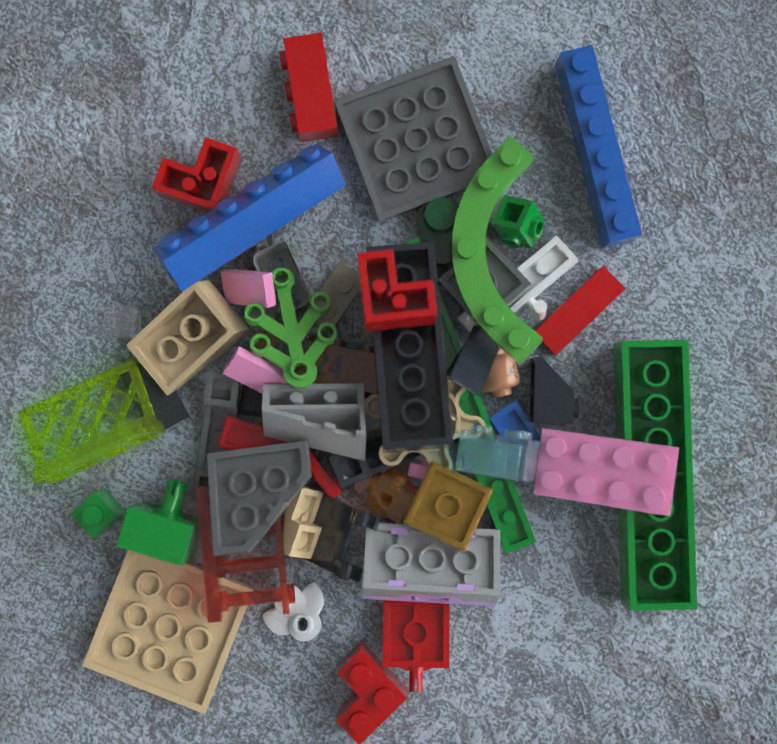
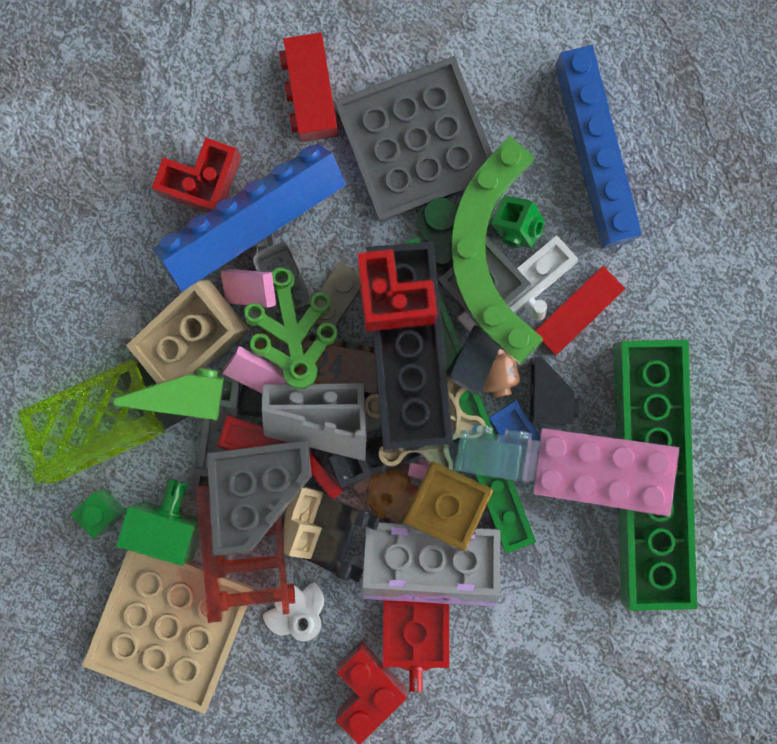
(184, 395): none -> bright green slope

